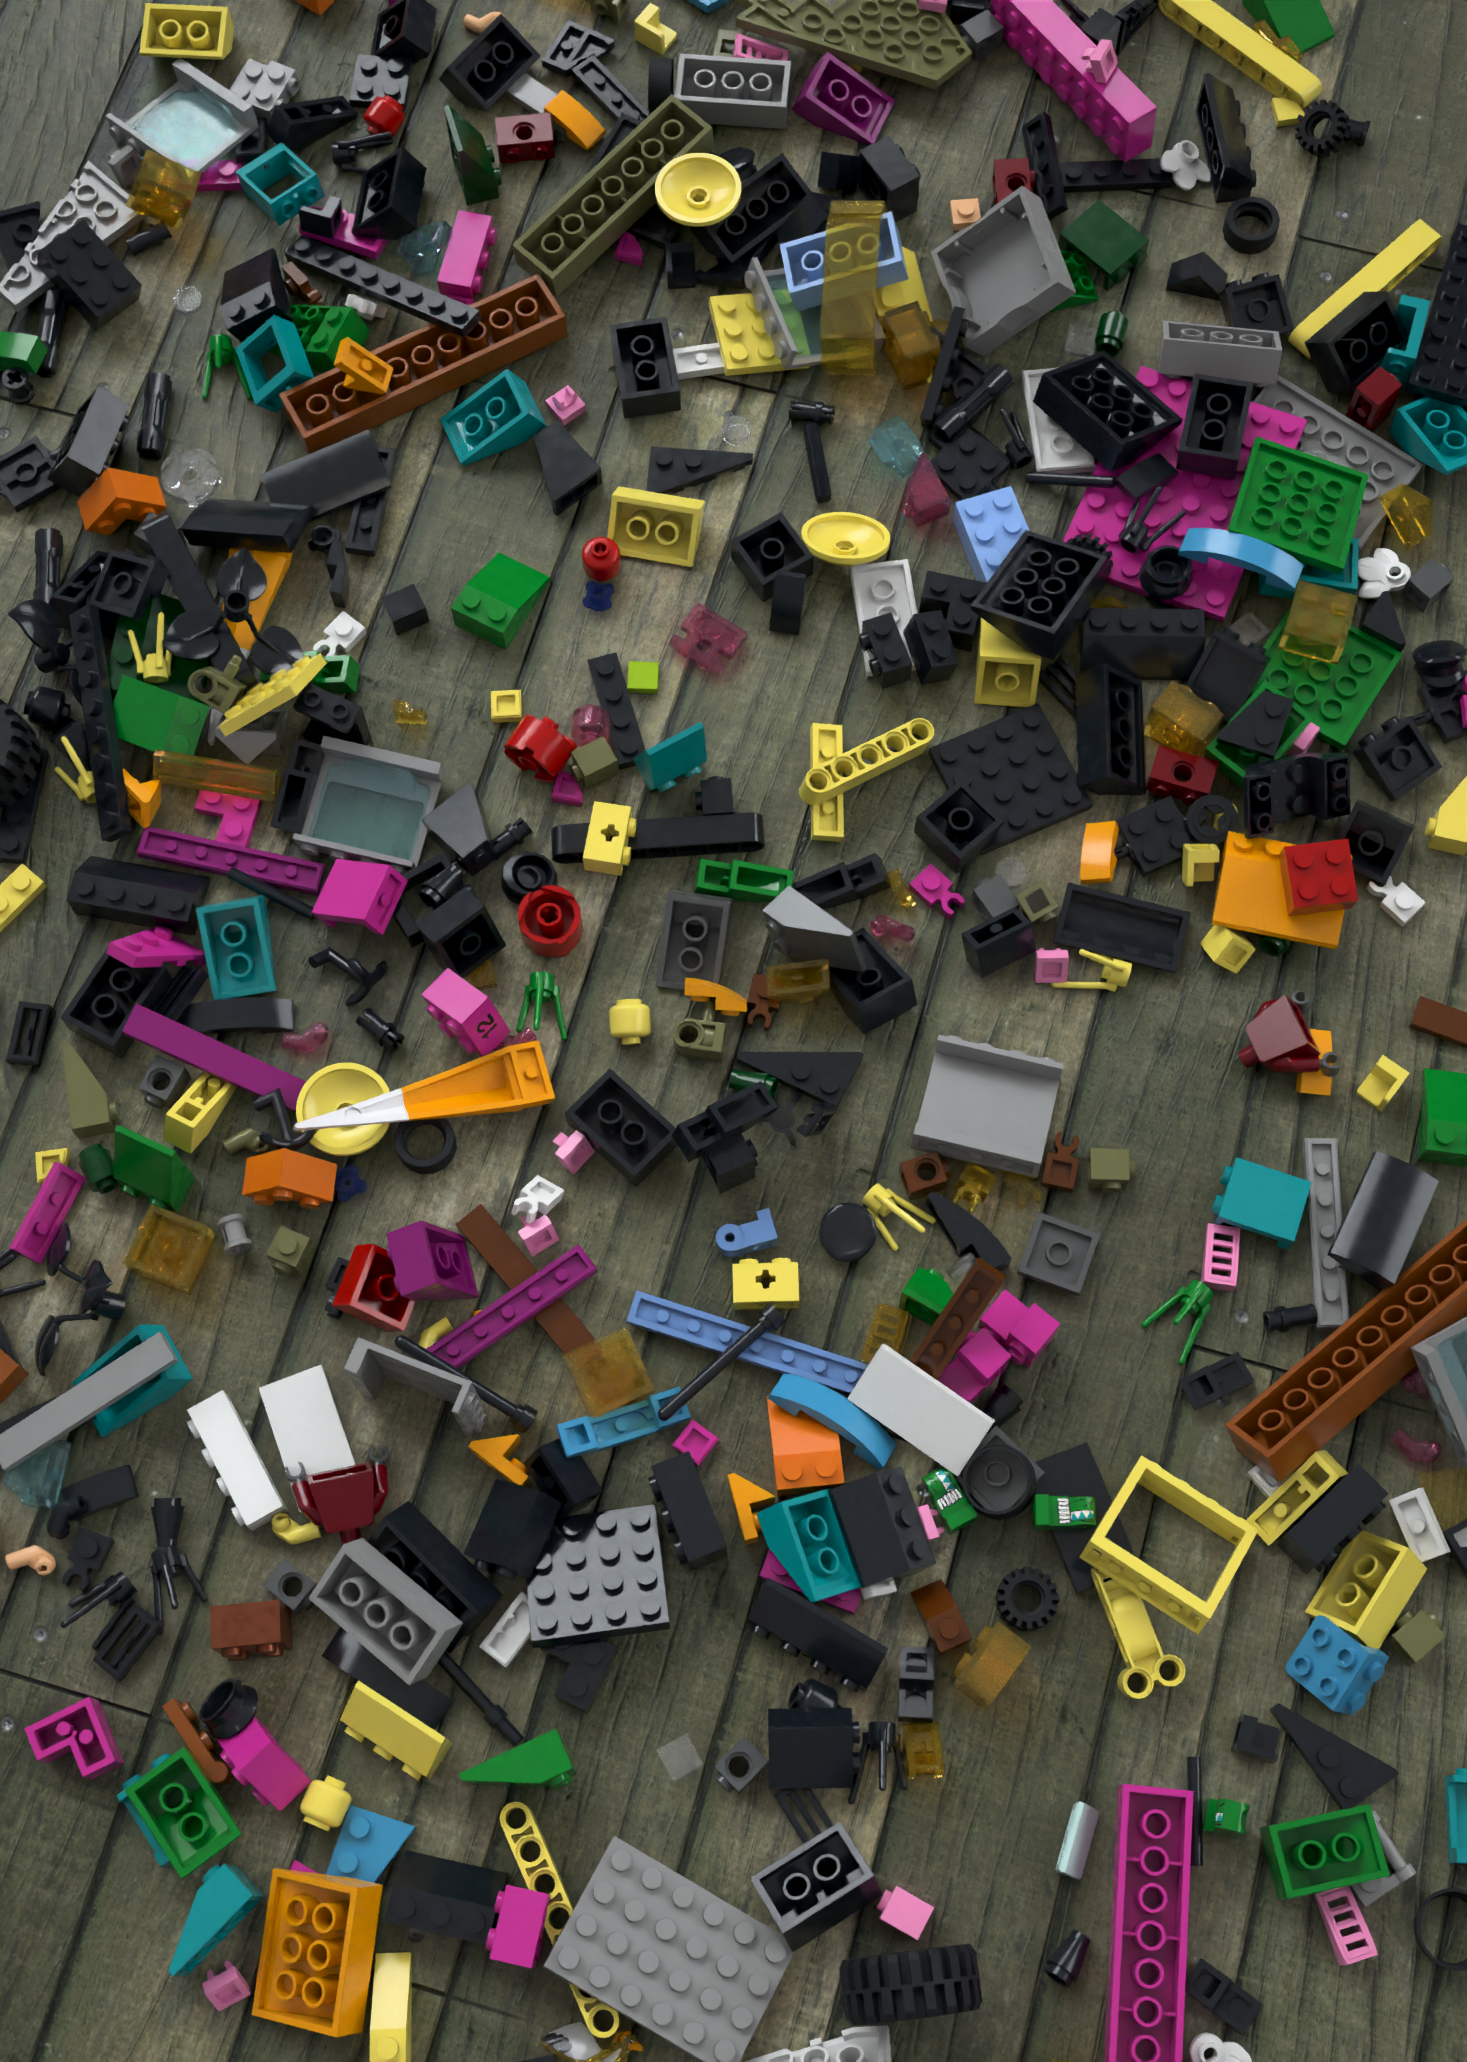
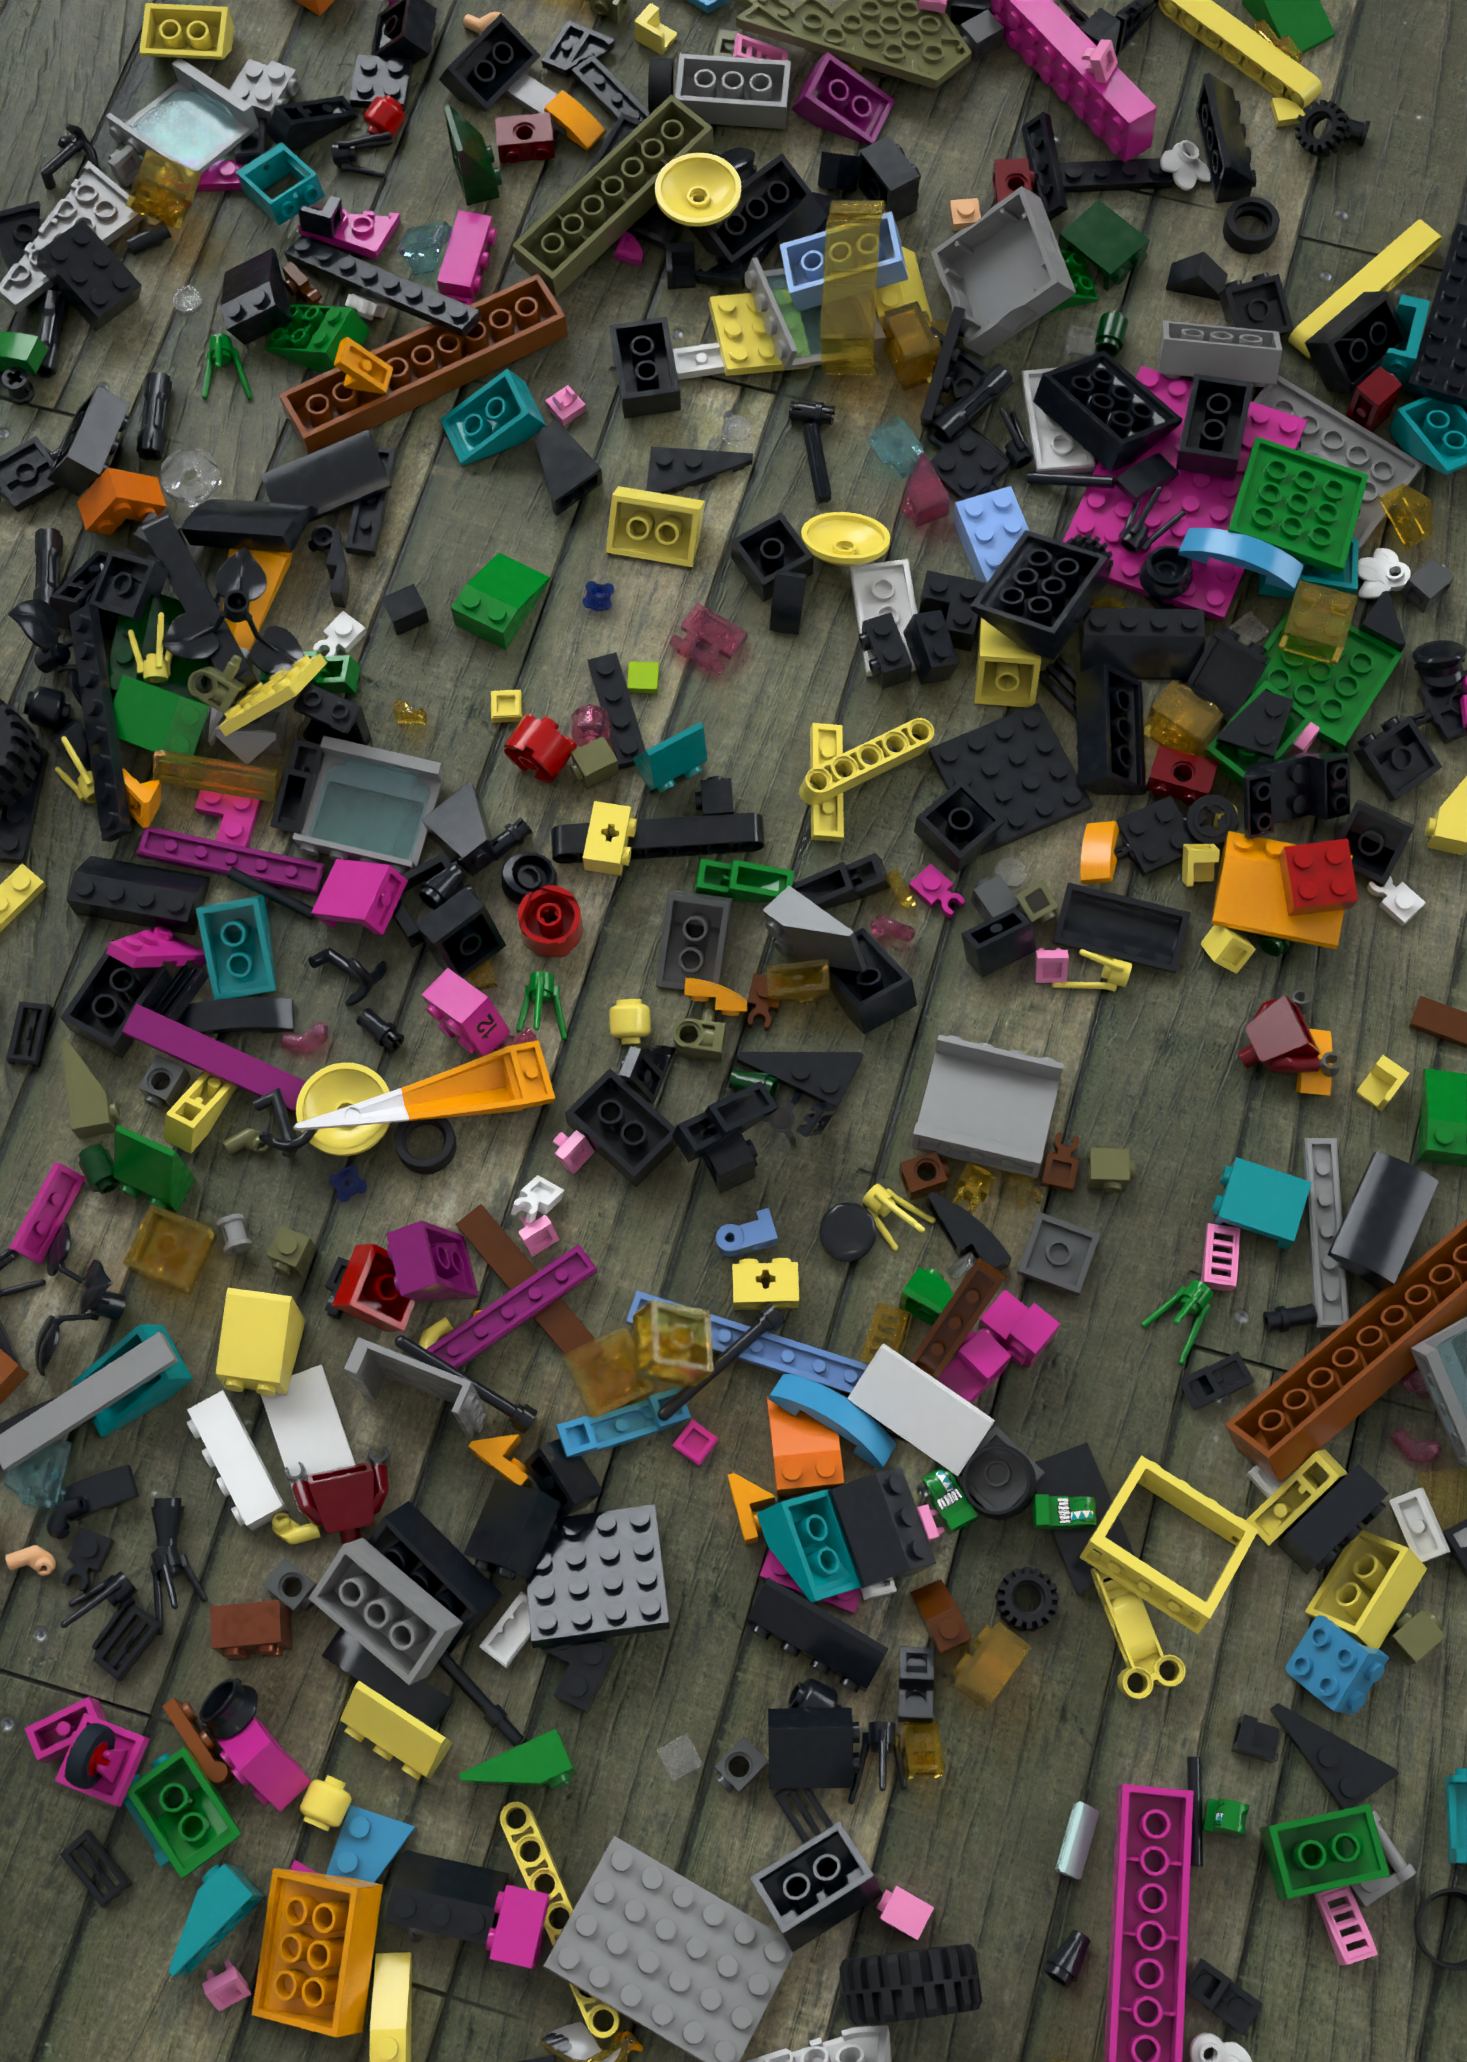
(46, 1159): light yellow tile -> none
(73, 144): none -> black piece
(102, 1760): none -> plate
(114, 1891): none -> black tile
(258, 1341): none -> light yellow slope
(288, 1177): orange brick -> none
(297, 368): teal window -> none
(390, 197): black slope -> none
(567, 790): dark pink tile -> none
(601, 558): red head -> none
(646, 1068): none -> black wing
(672, 1343): none -> clear yellow brick
(687, 1511): black brick -> none
(1002, 1405): black cone -> none

